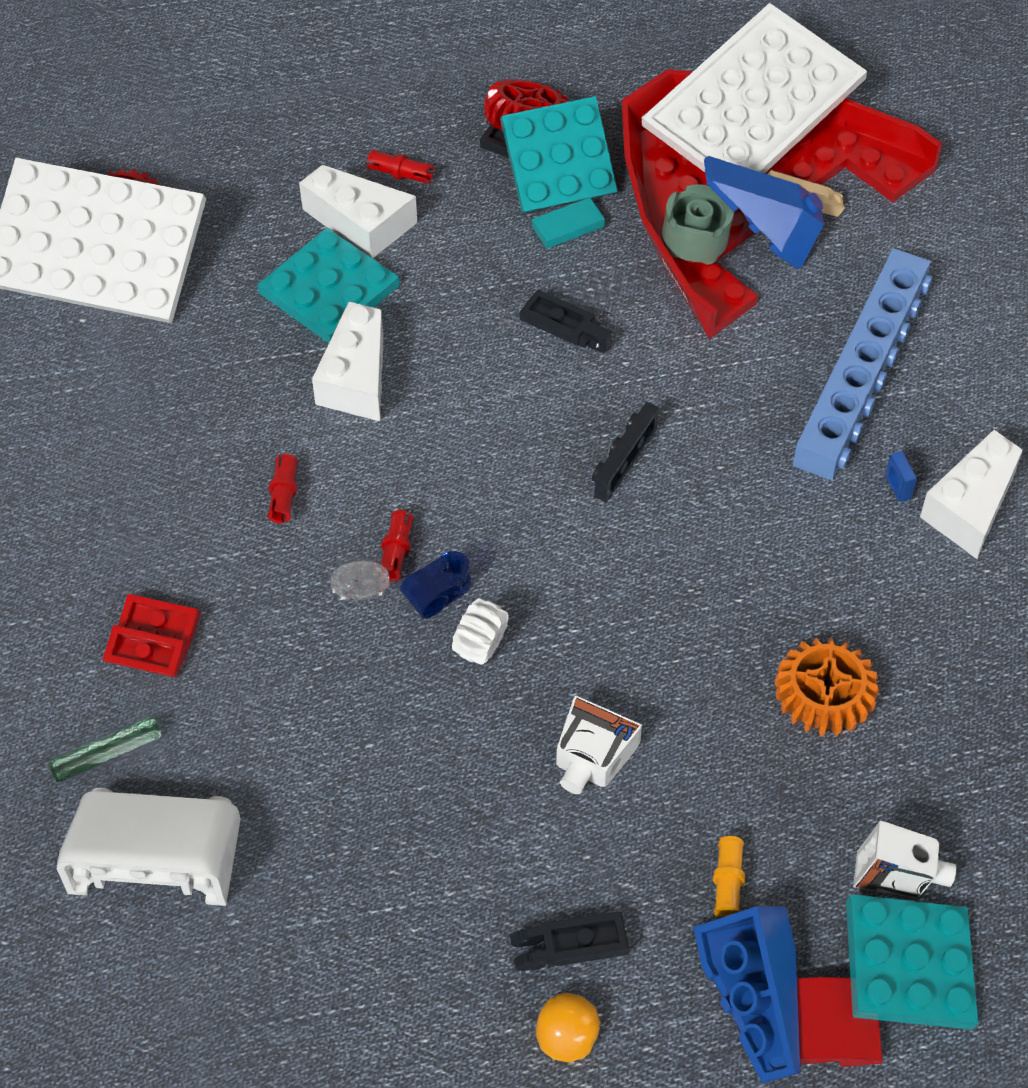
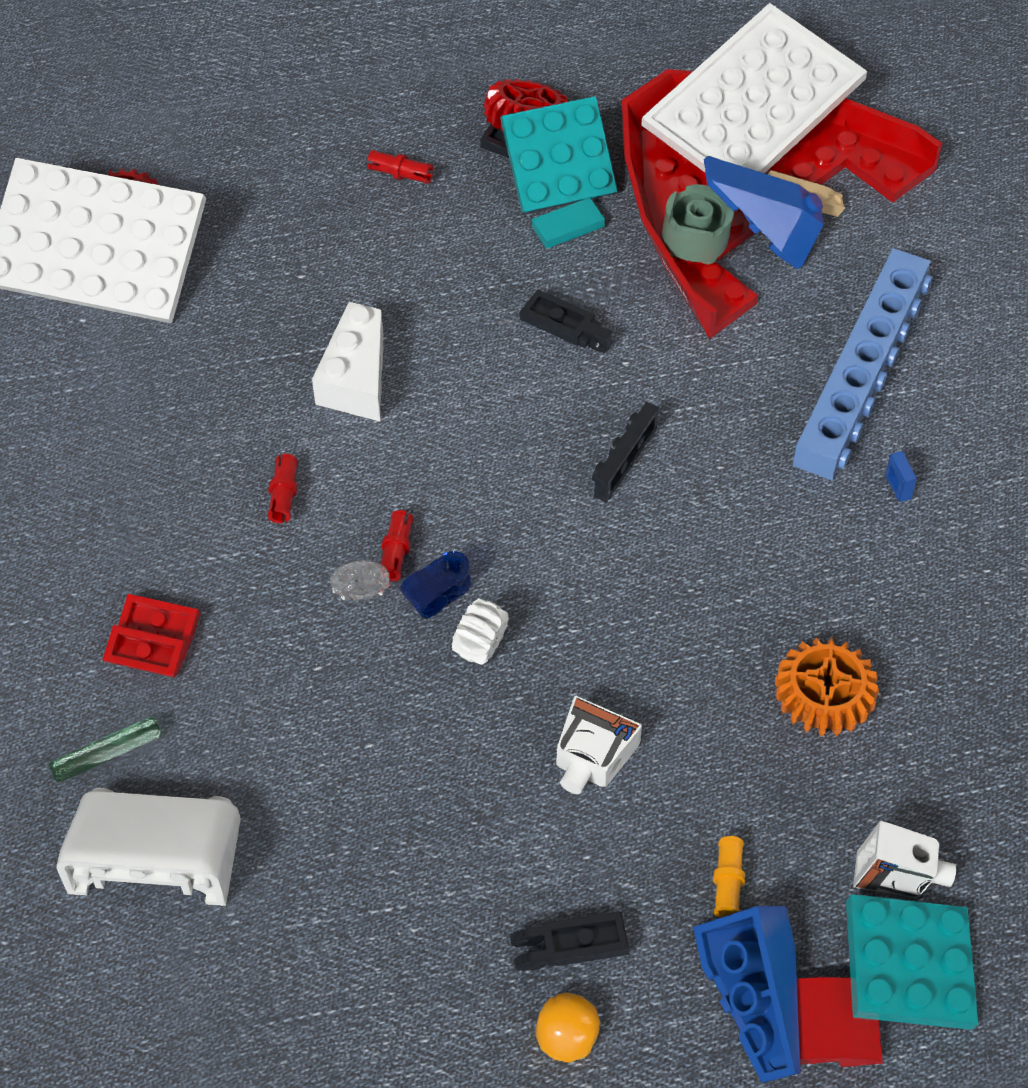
(323, 280): teal plate -> none
(357, 208): white wedge -> none
(972, 493): white wedge -> none

